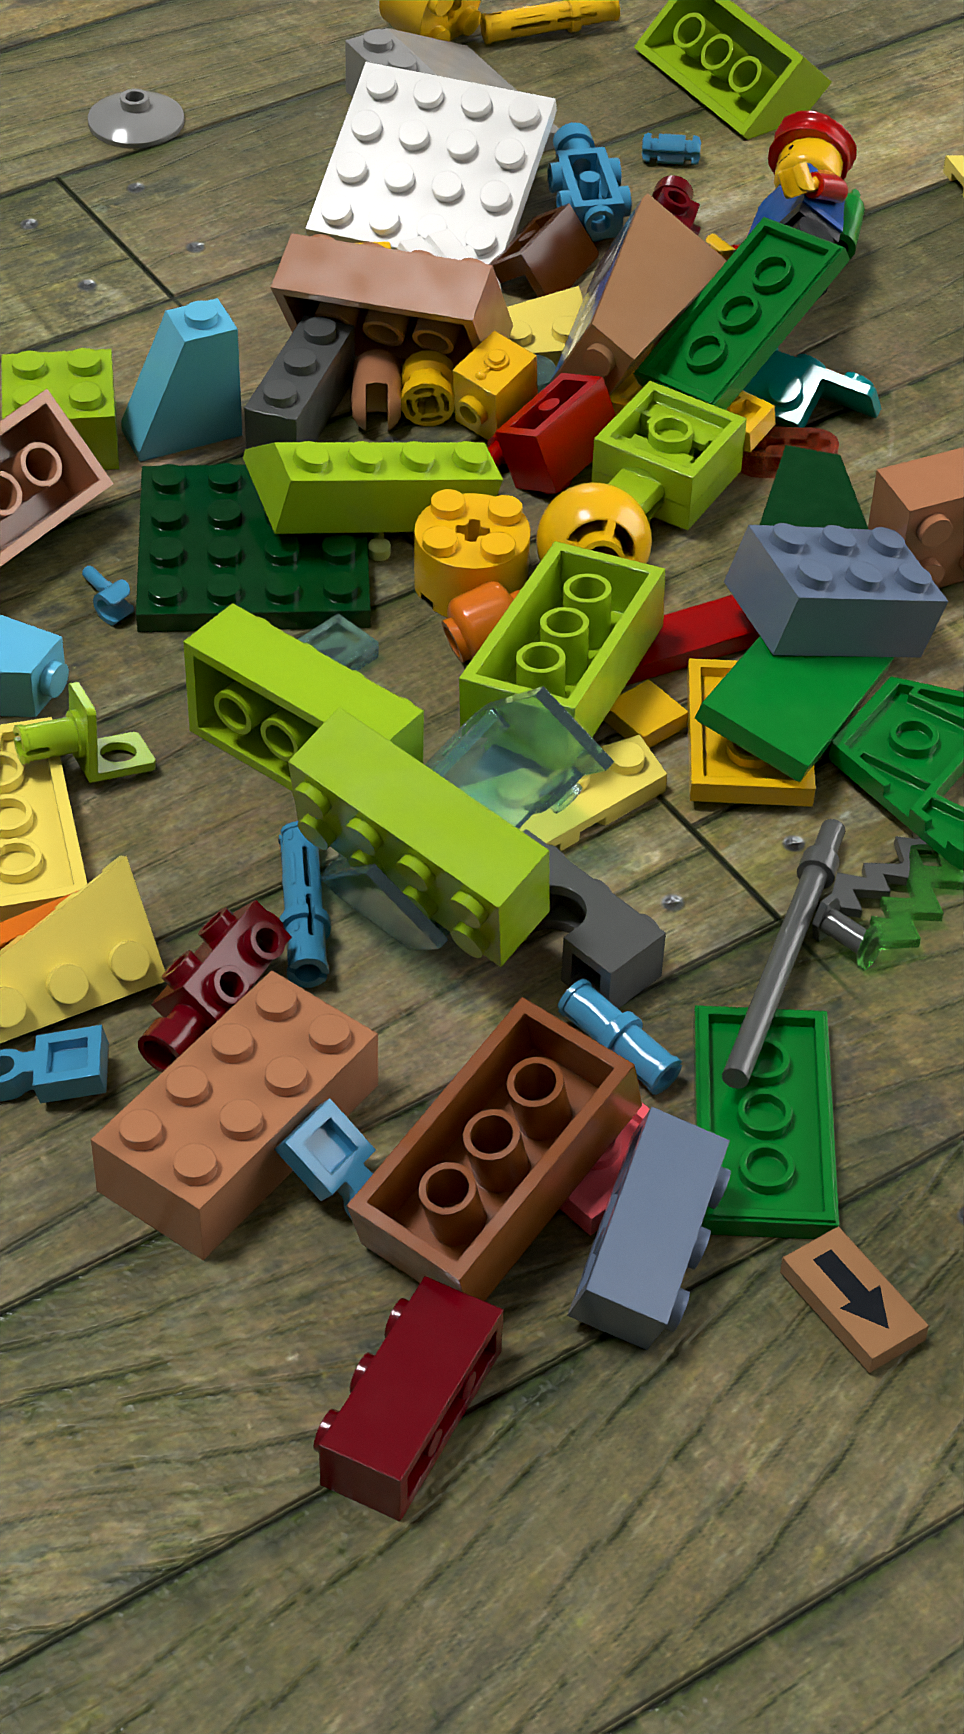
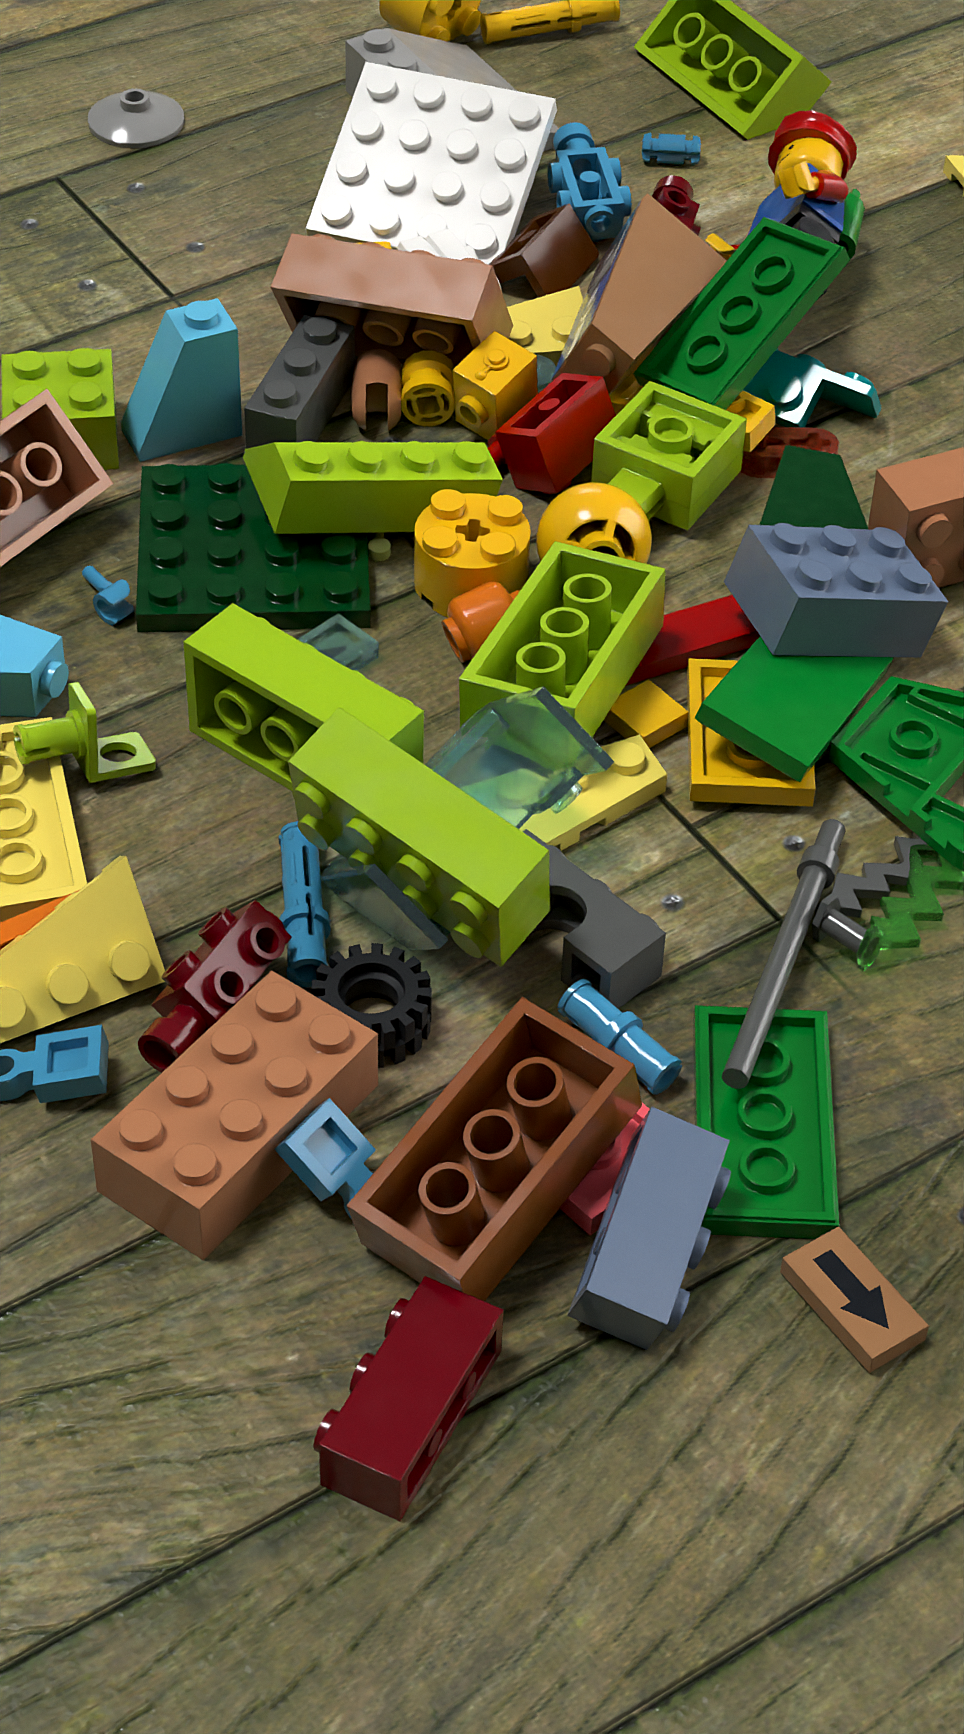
(384, 978): none -> black tyre

